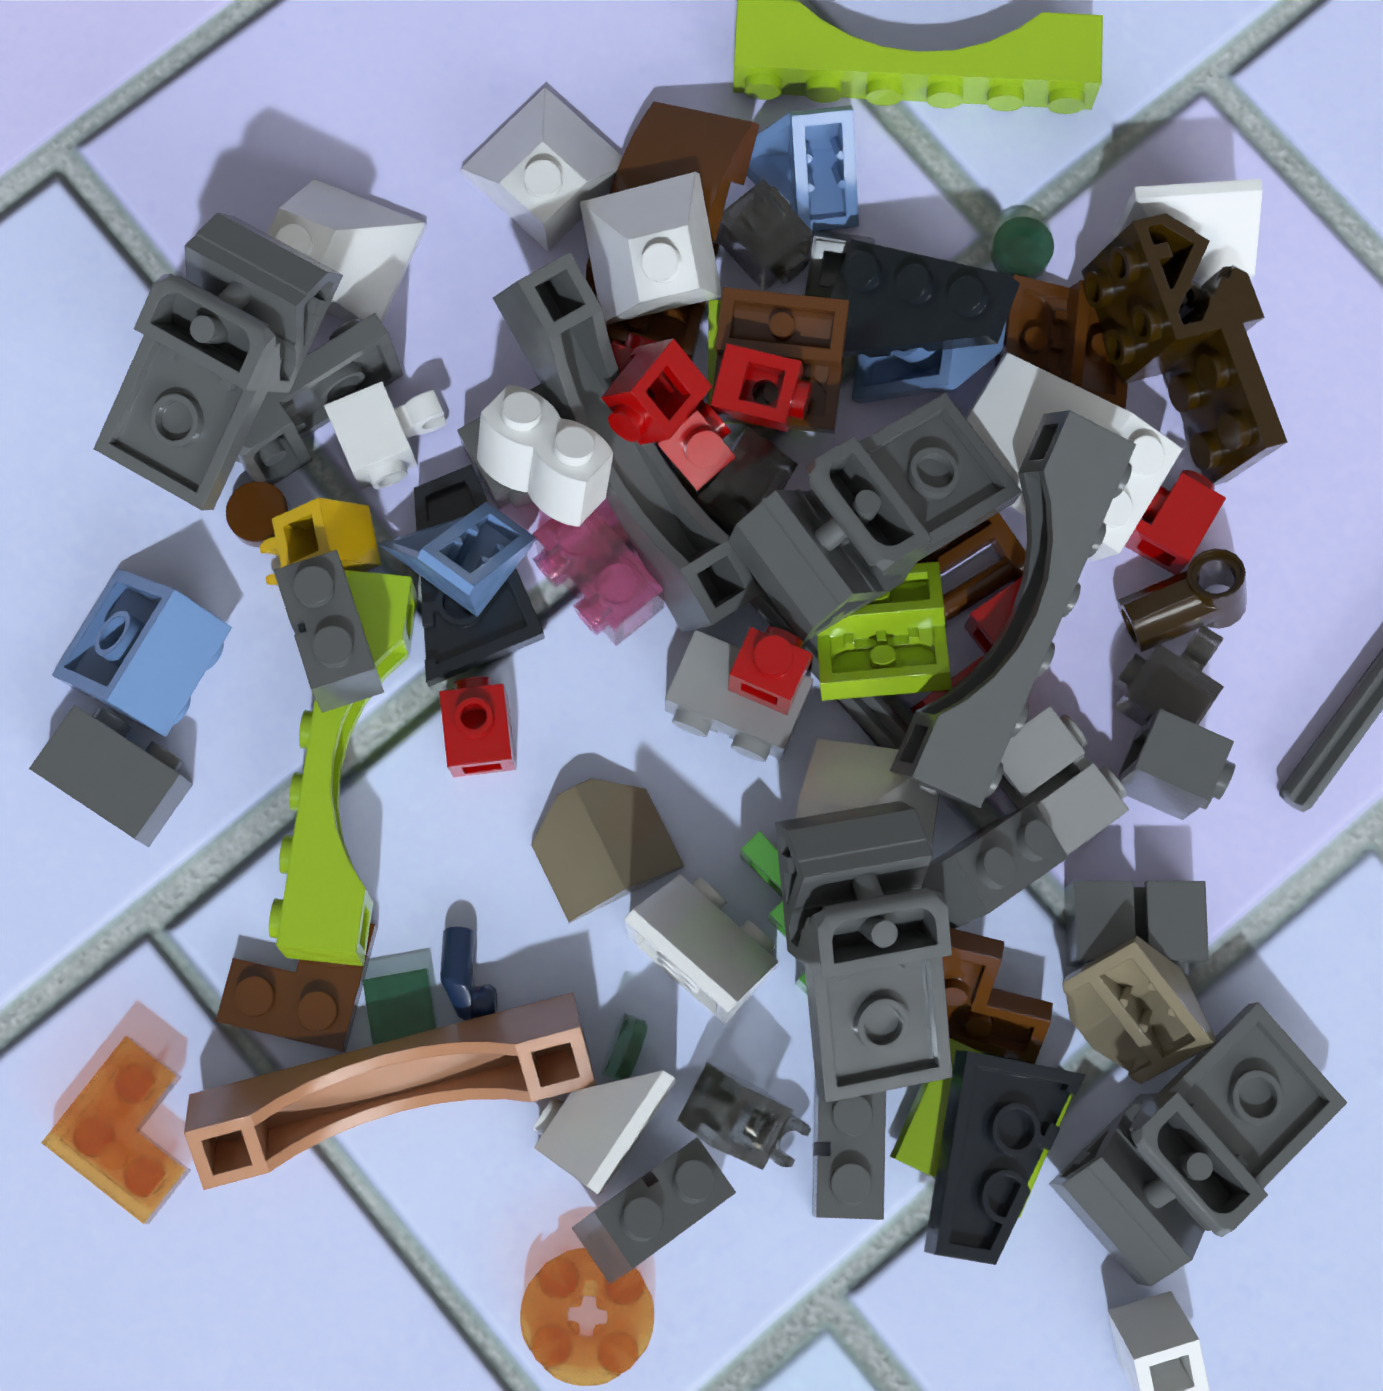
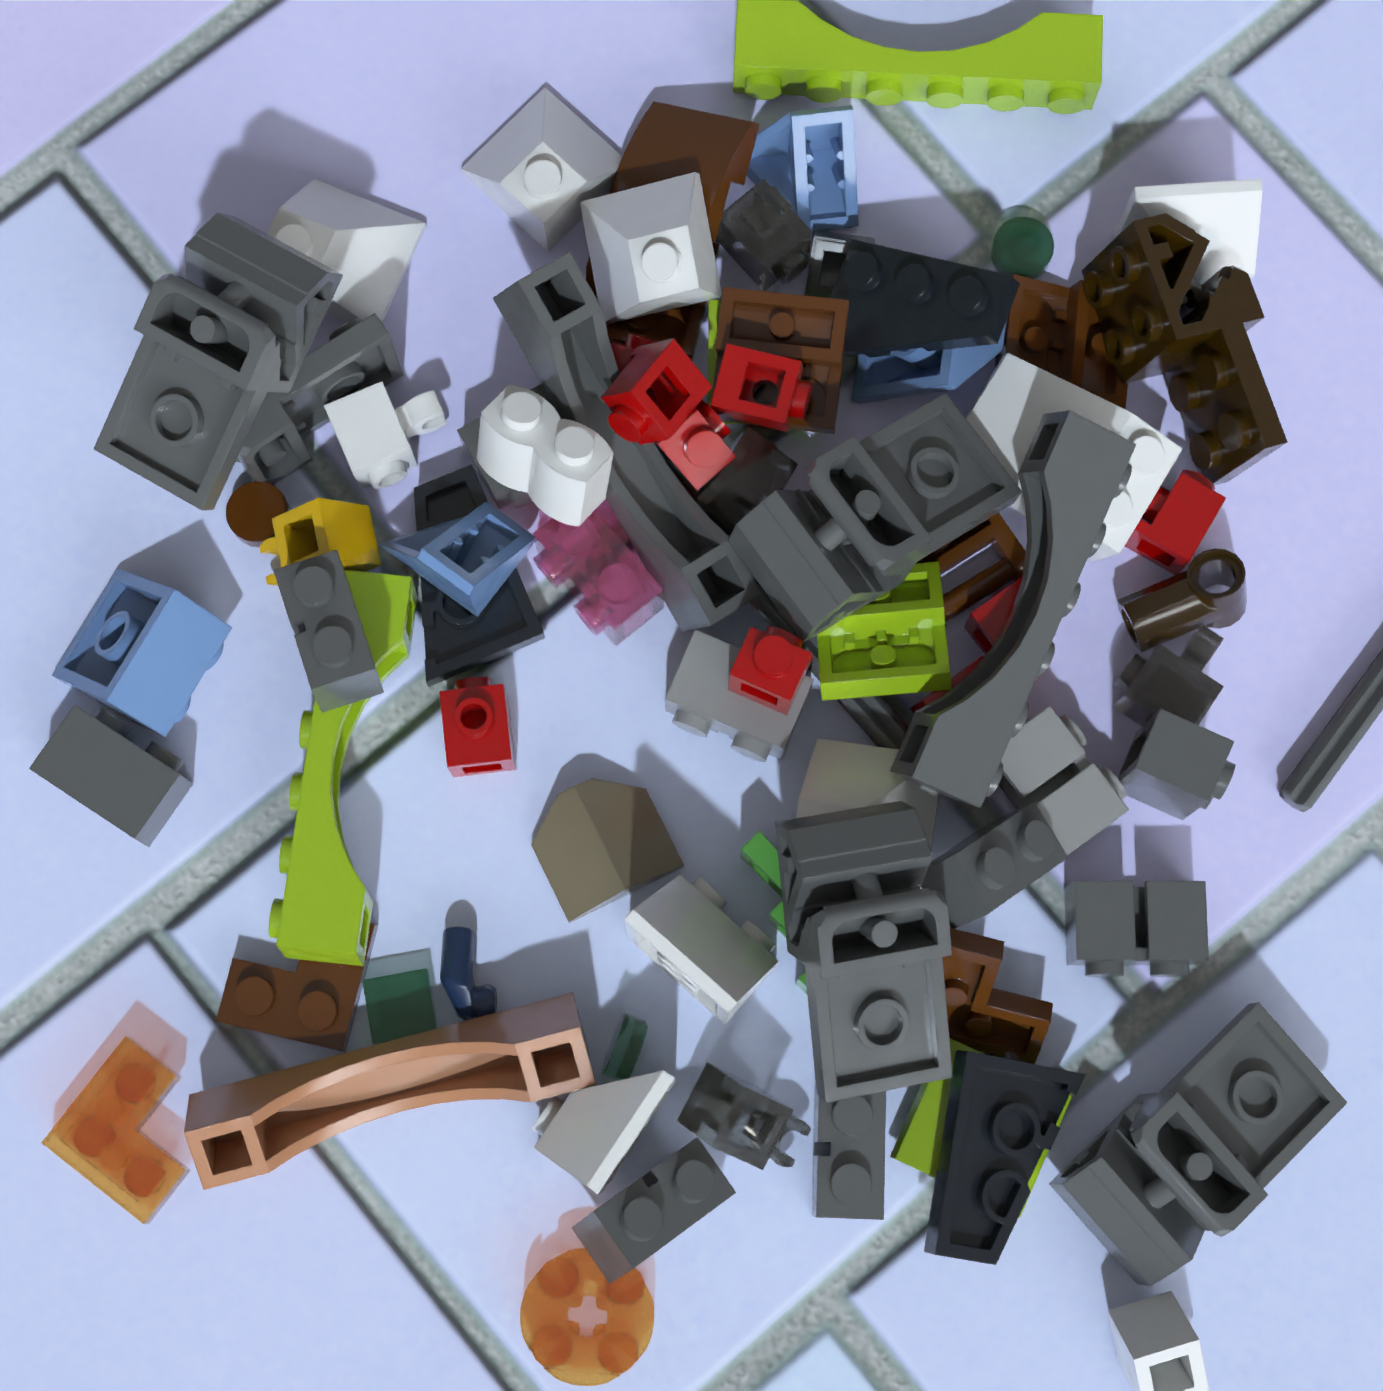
(1137, 1010): dark tan slope -> none

